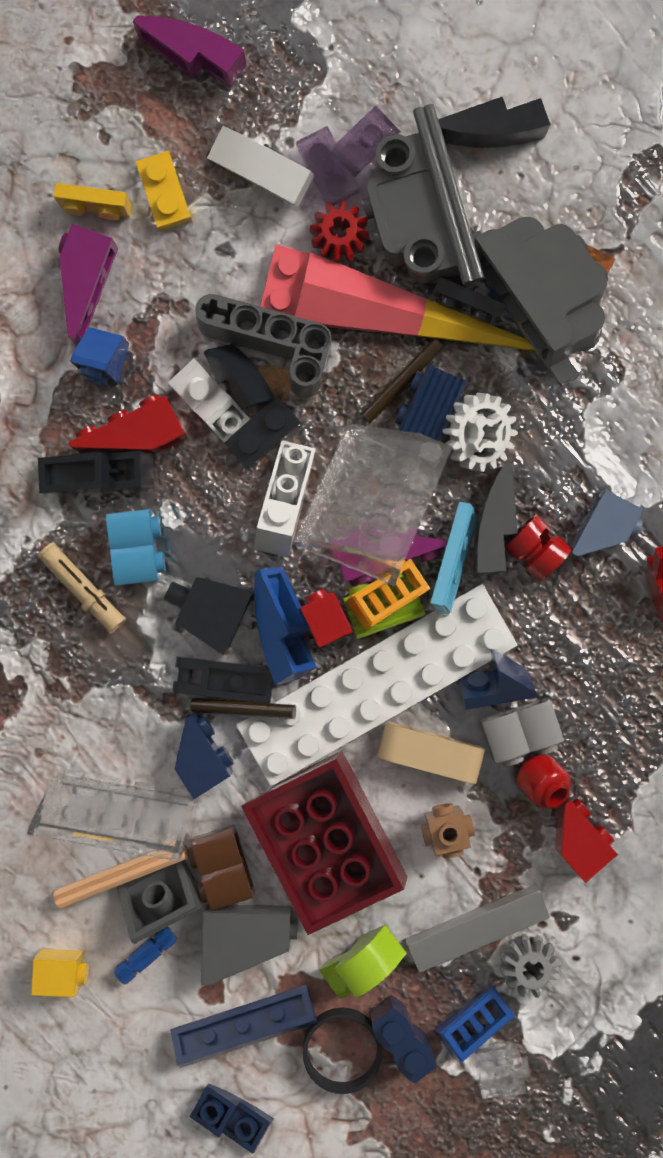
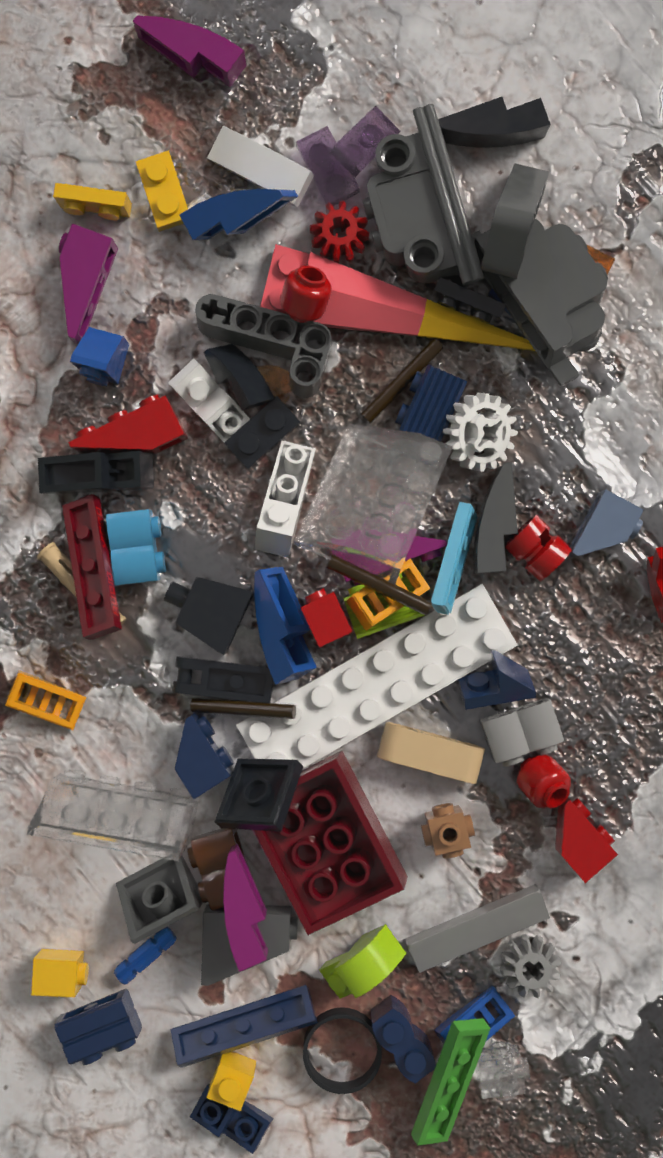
(26, 707): none -> light orange slope
(91, 567): none -> dark red plate
(98, 1027): none -> dark blue brick
(110, 879): light nougat axle -> none
(232, 1080): none -> yellow brick
(234, 211): none -> blue slope
(242, 912): none -> magenta slope
(259, 794): none -> black tile
(306, 294): none -> red head
(379, 584): none -> dark brown bar
(450, 1081): none -> bright green plate
(514, 220): none -> dark grey beam

